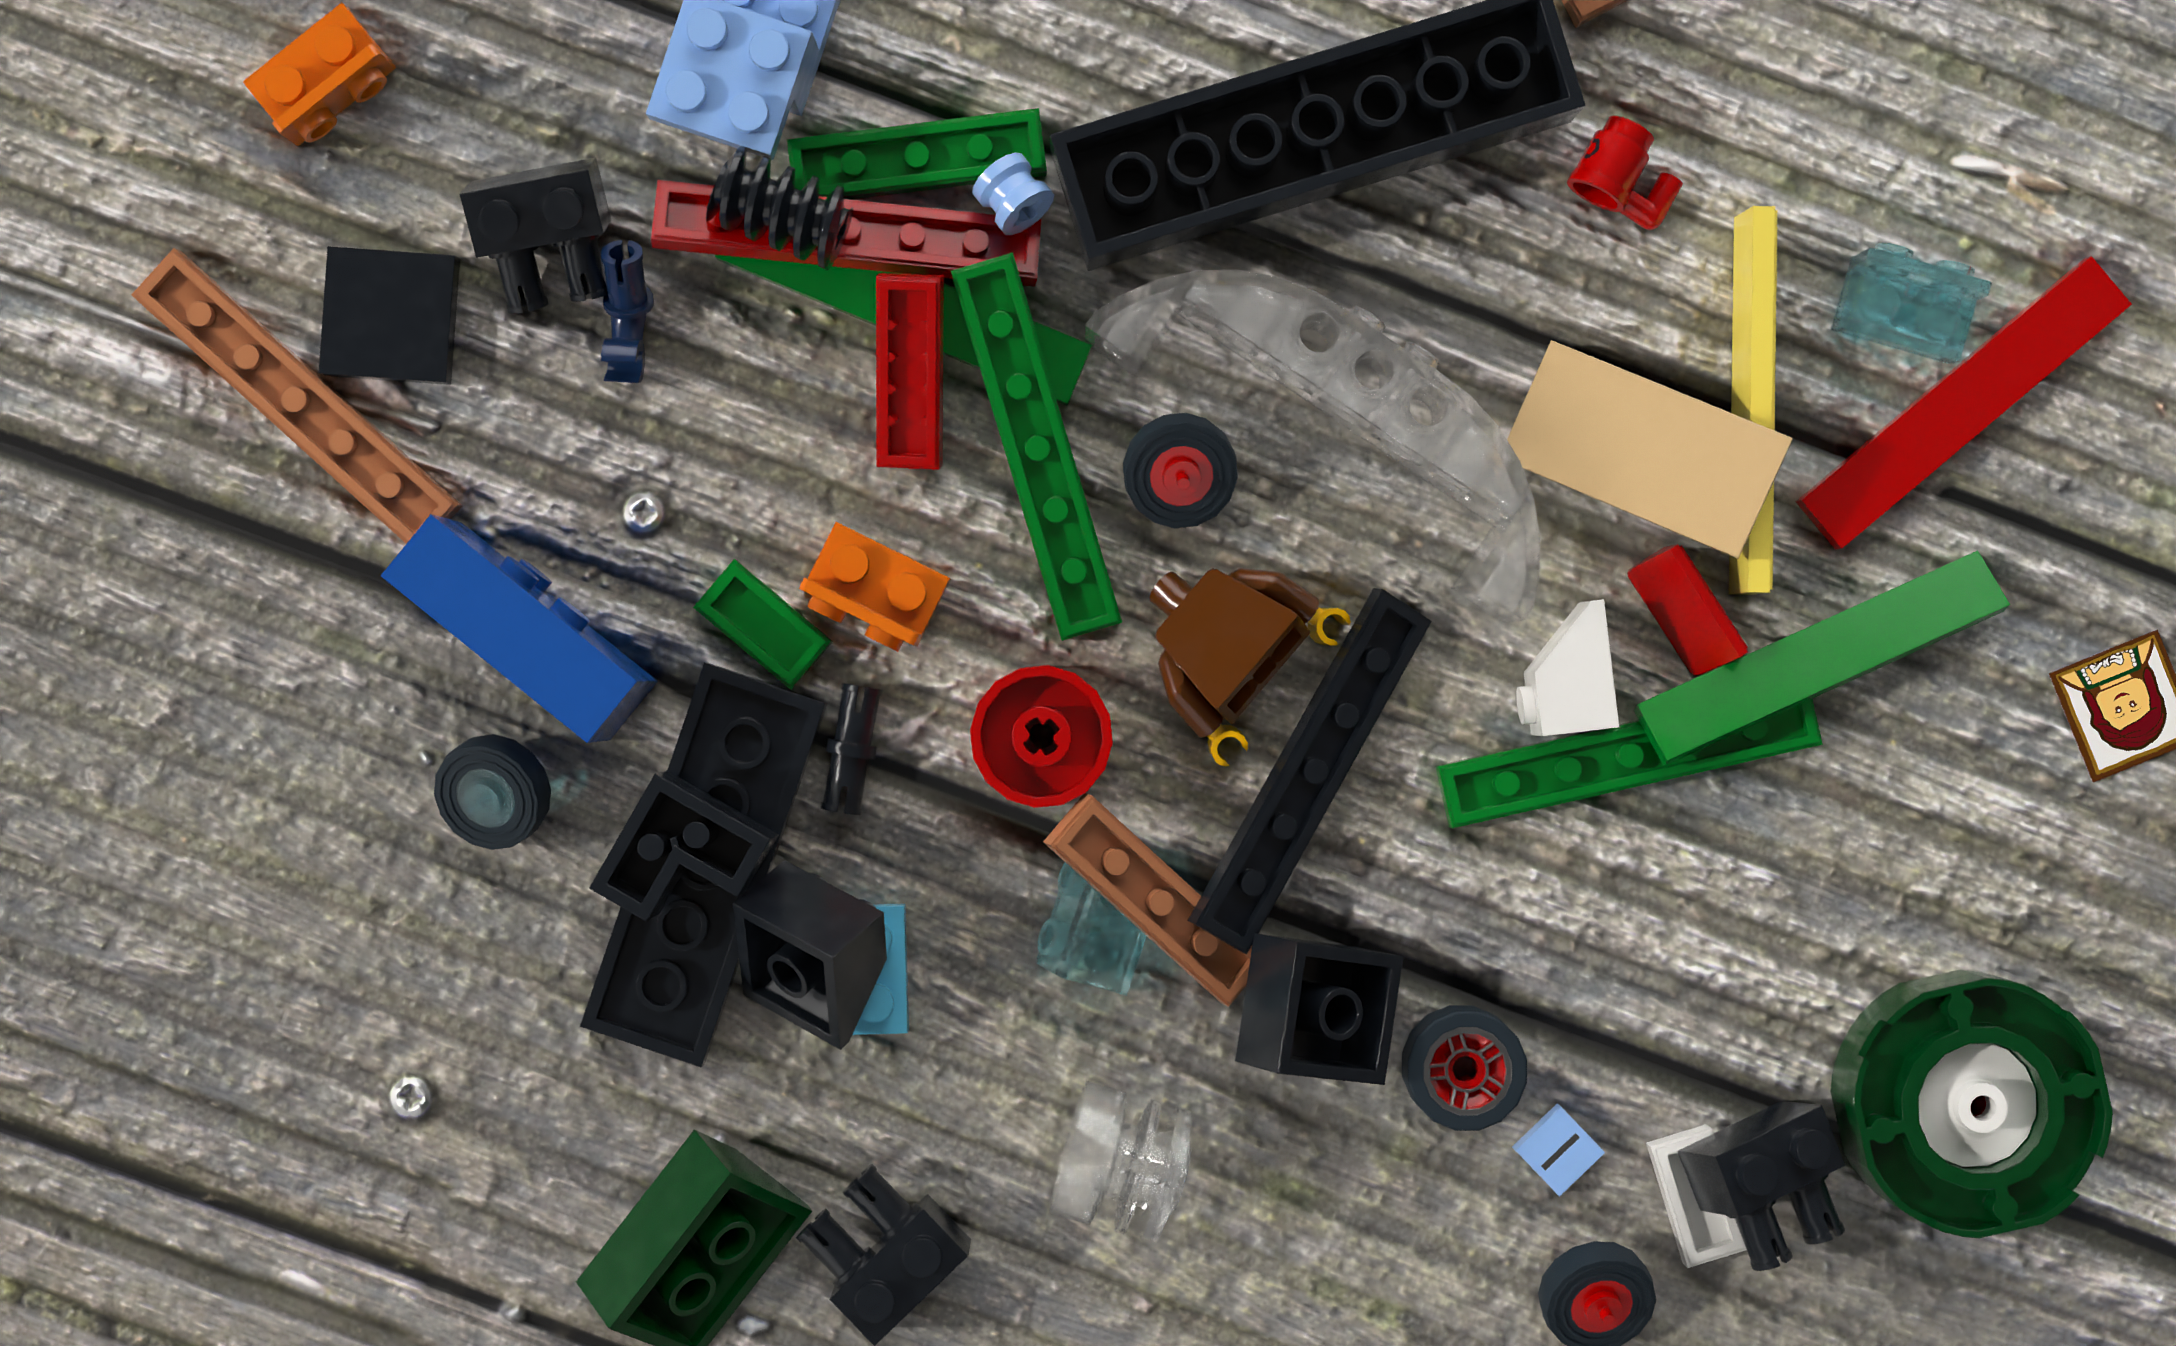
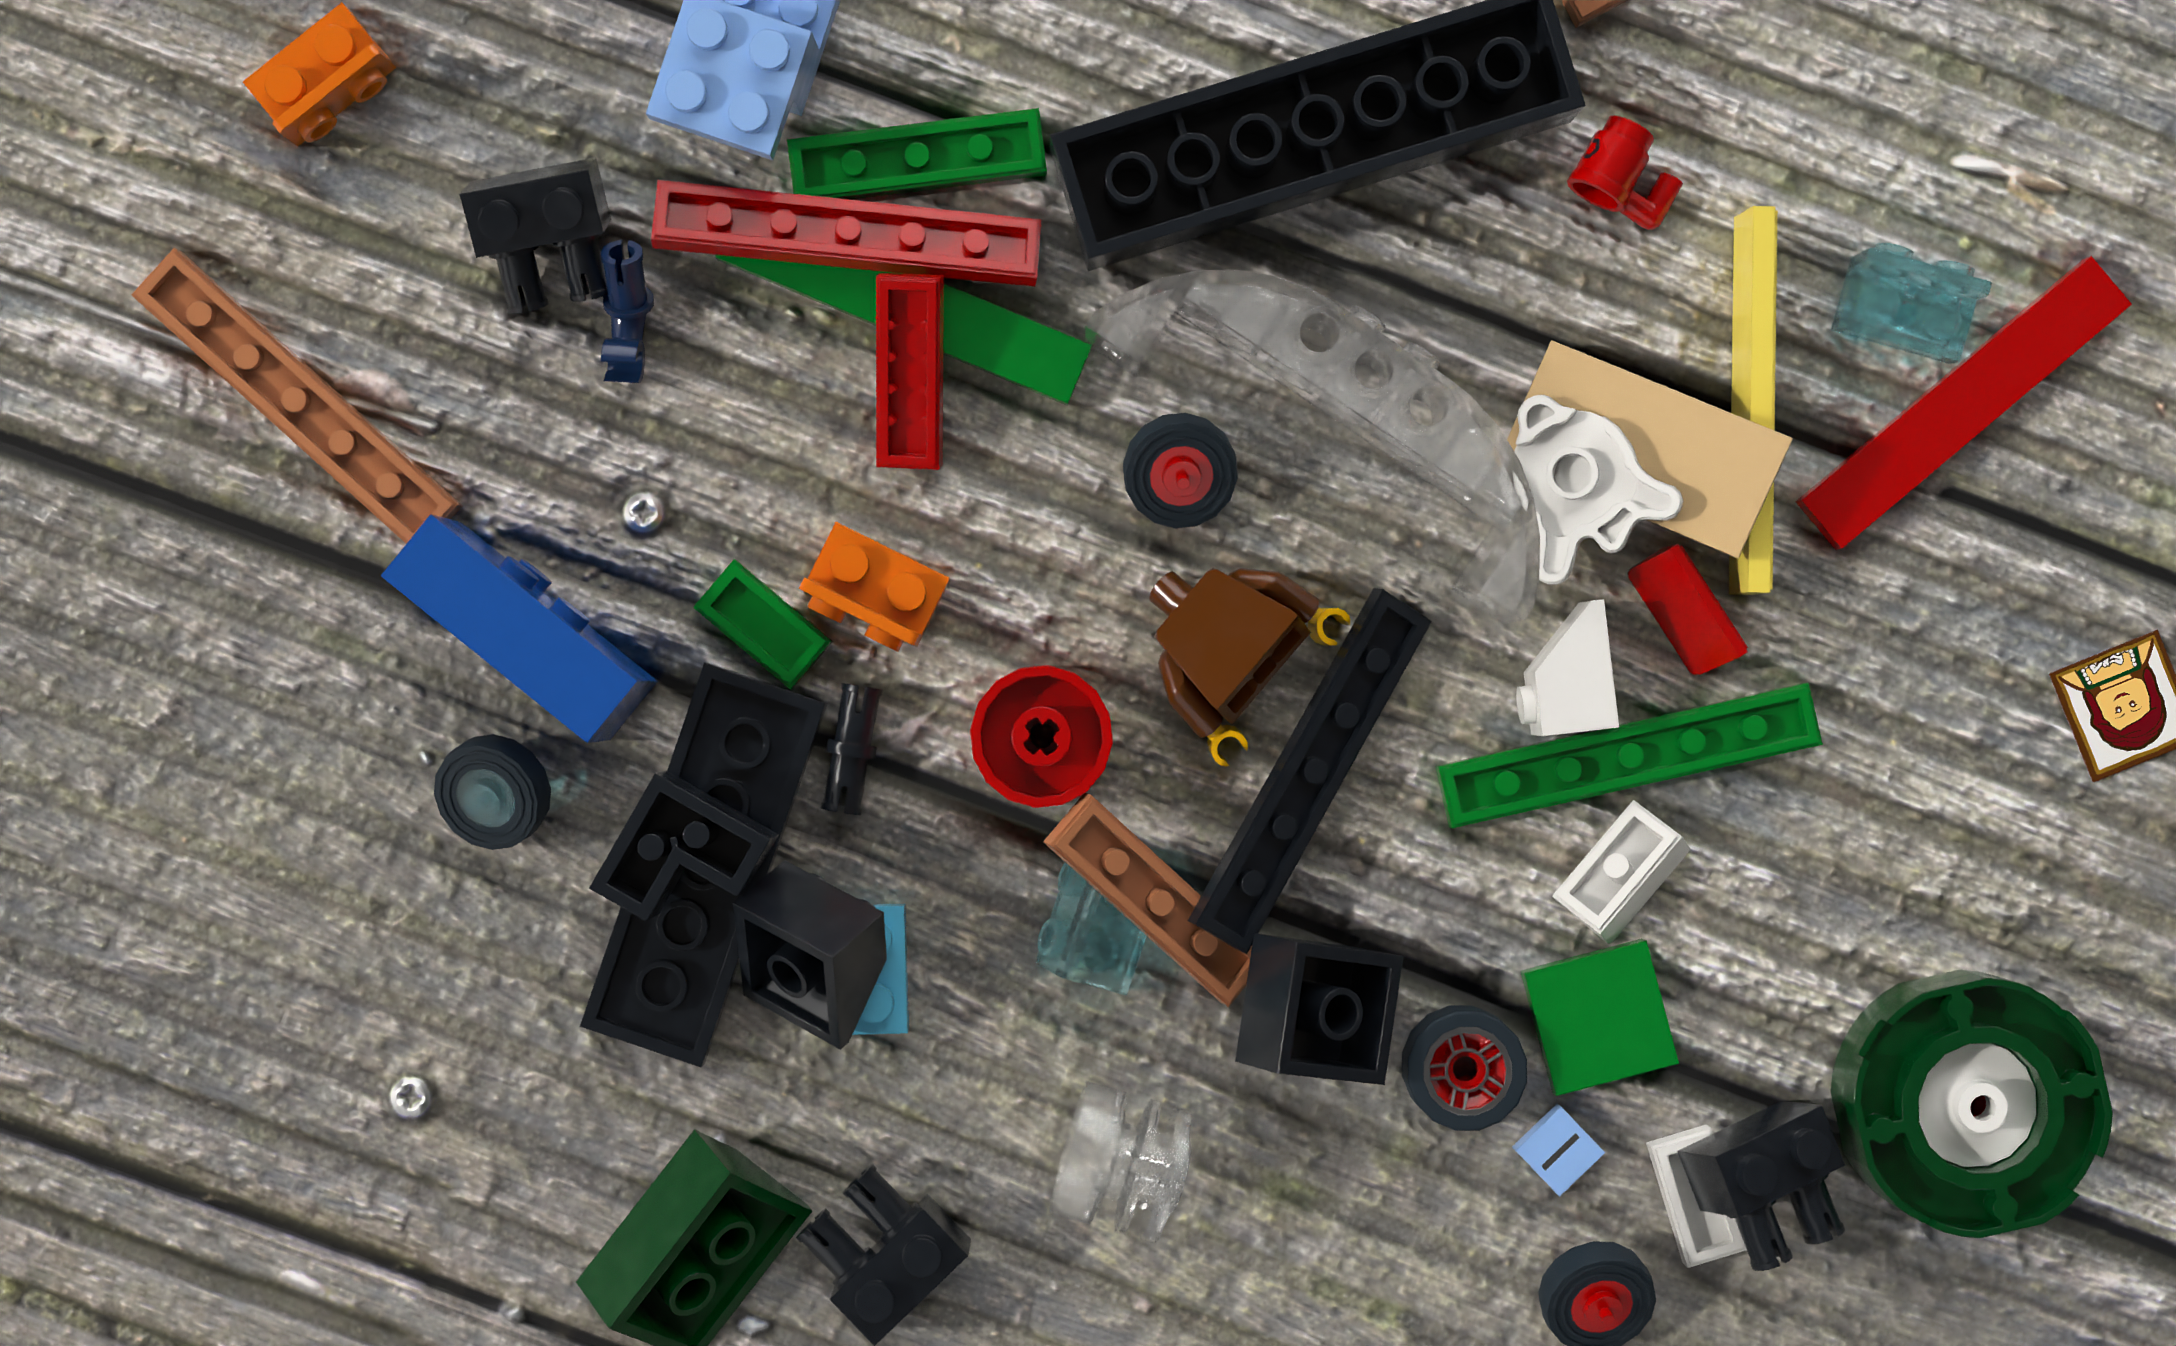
(389, 315): black tile -> none
(780, 208): black piece -> none
(1013, 193): light blue wheel -> none
(1036, 446): green tile -> none
(1584, 483): none -> white tile
(1599, 1017): none -> green tile
(1622, 872): none -> white slope
(1820, 657): green tile -> none

